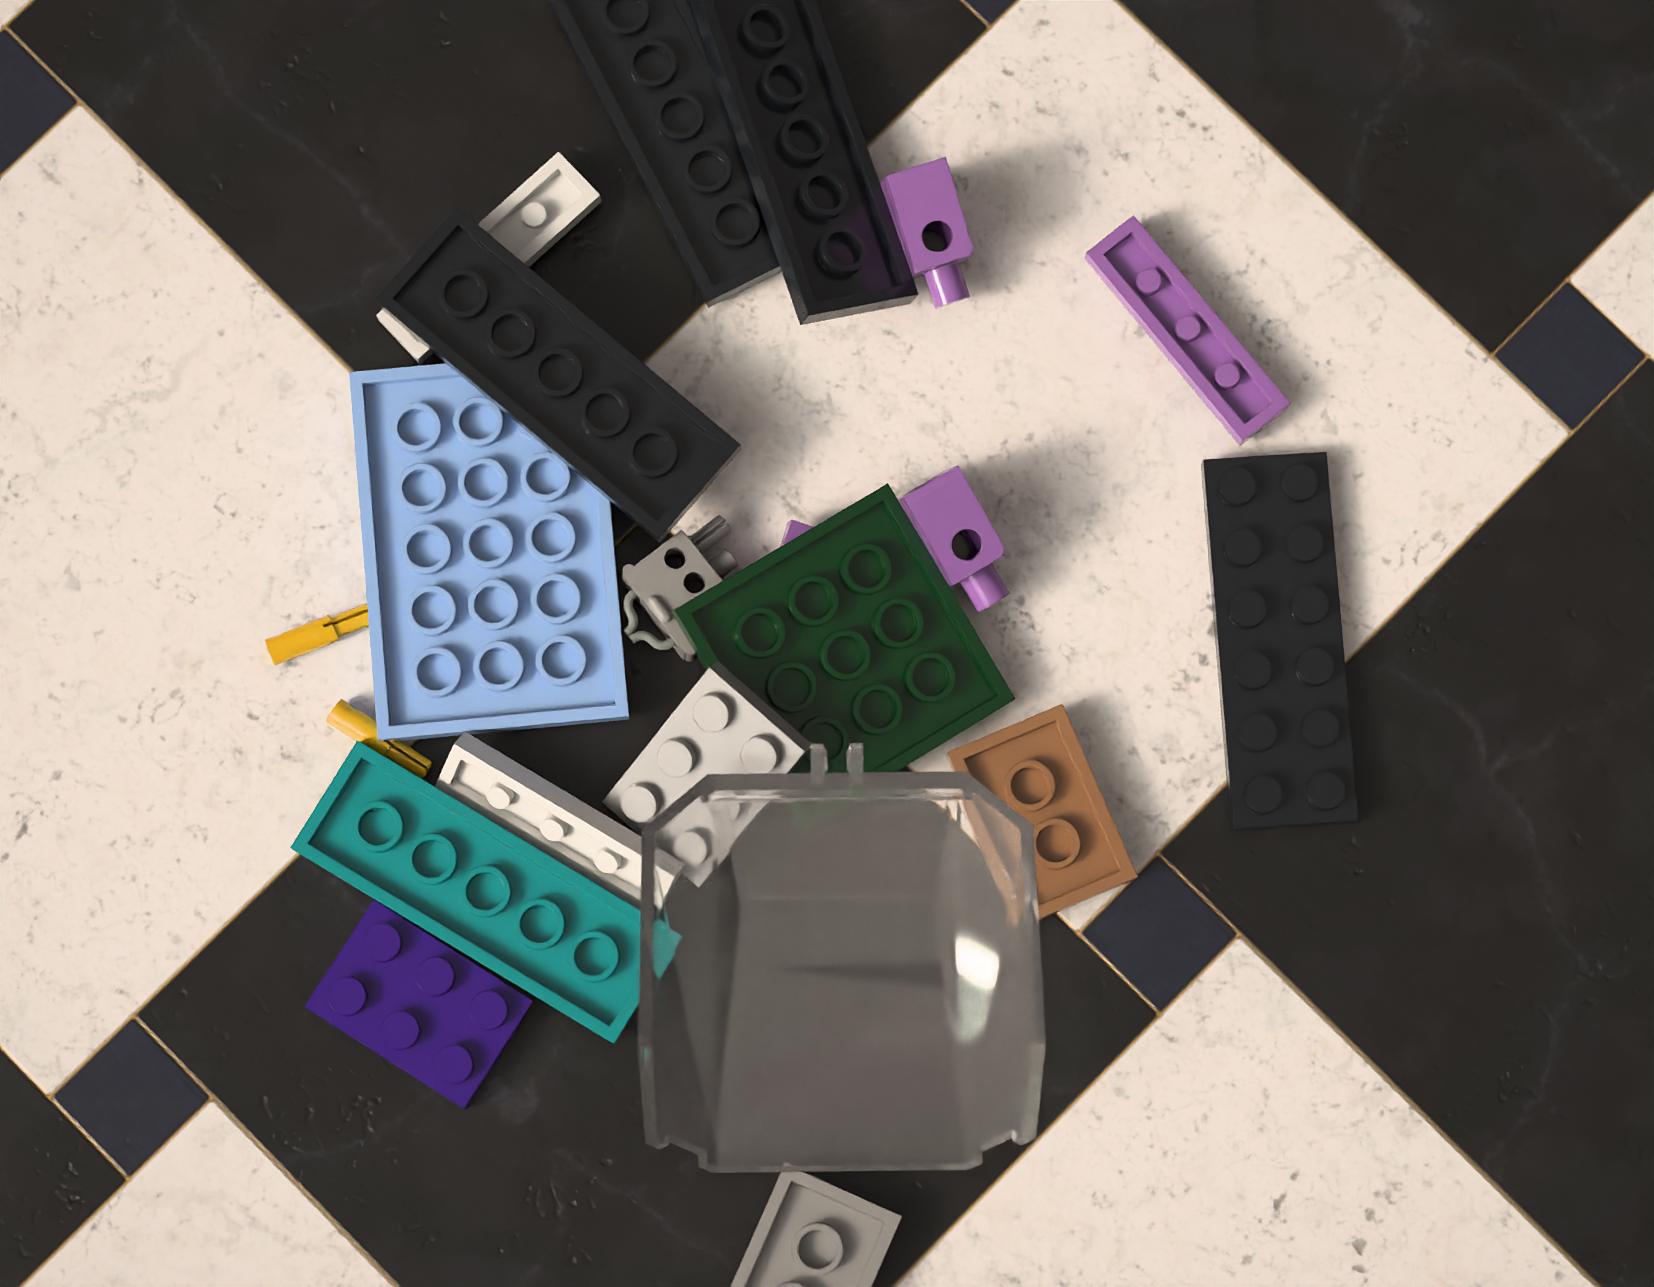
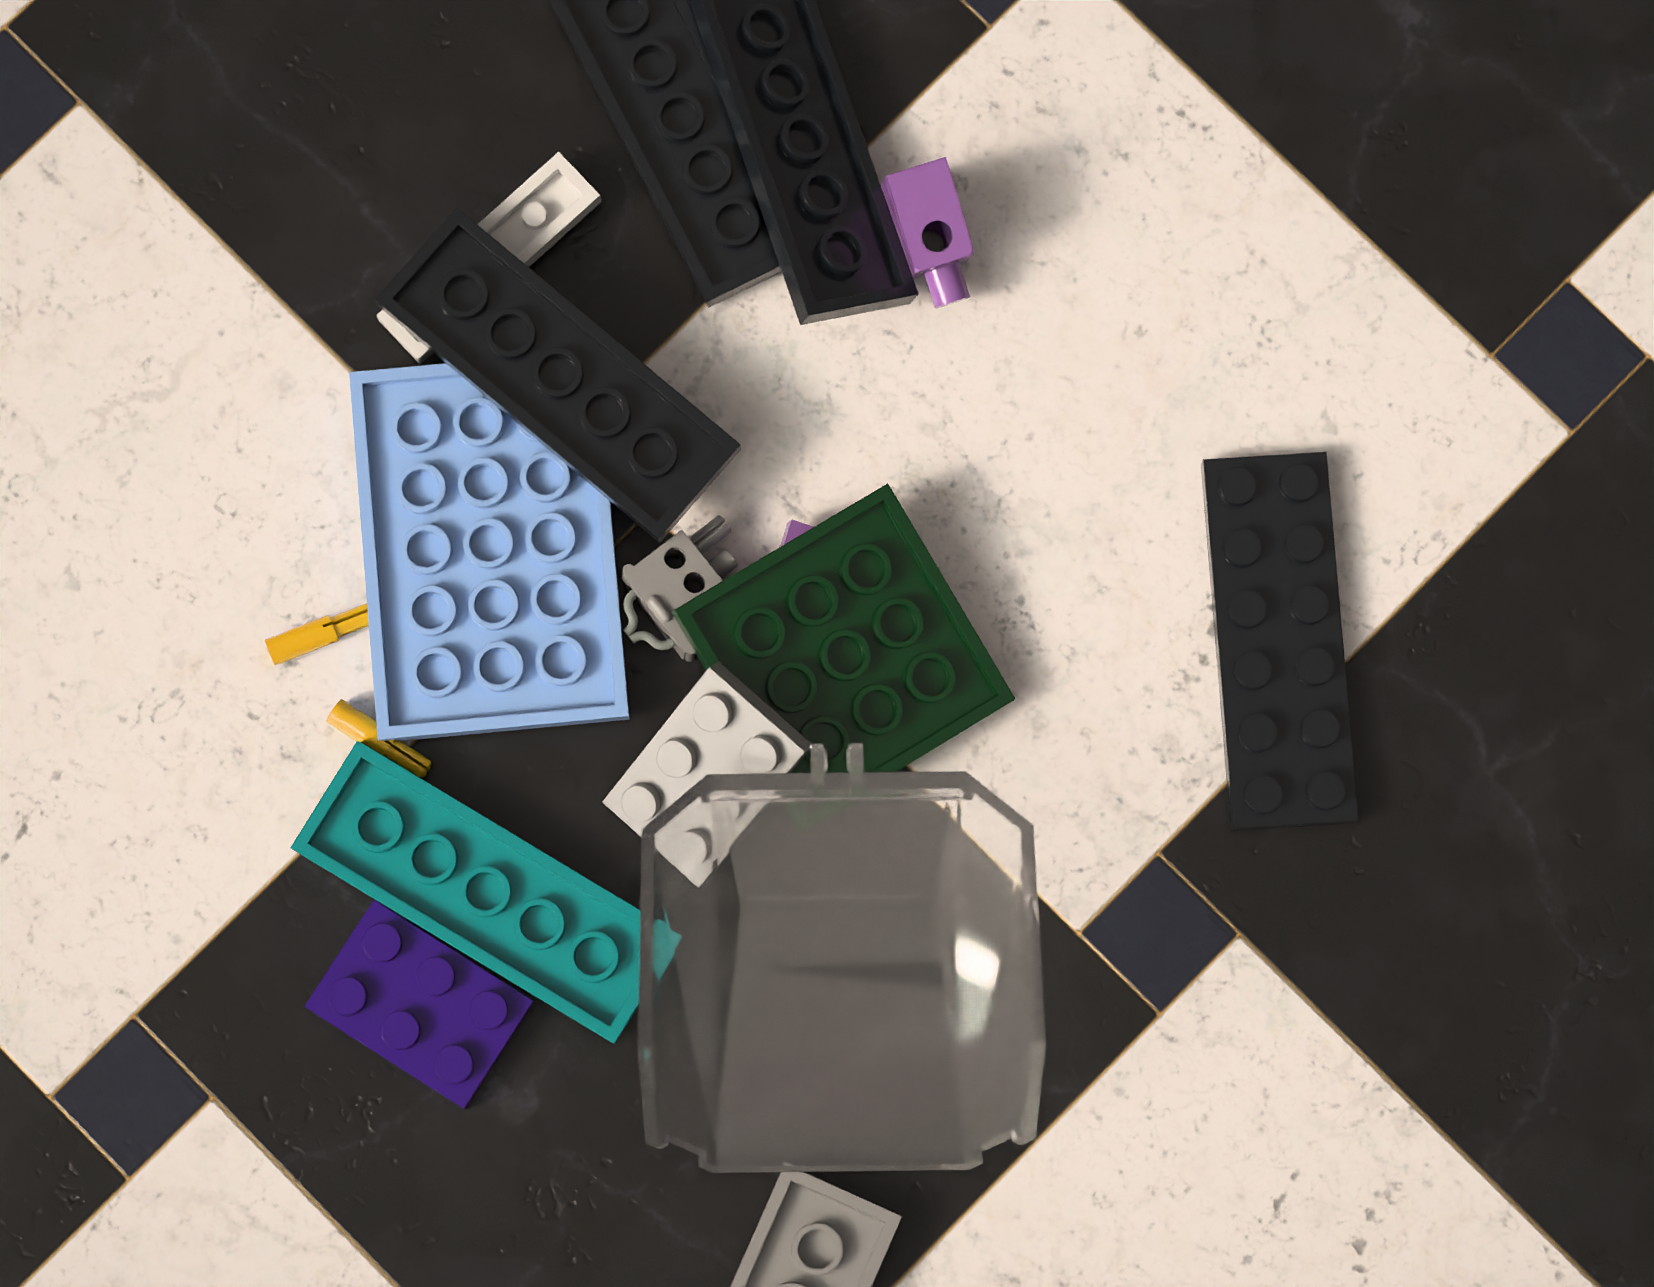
(544, 816): white plate -> none
(940, 512): medium lavender torso -> none
(1049, 782): medium nougat plate -> none
(1187, 330): medium lavender plate -> none

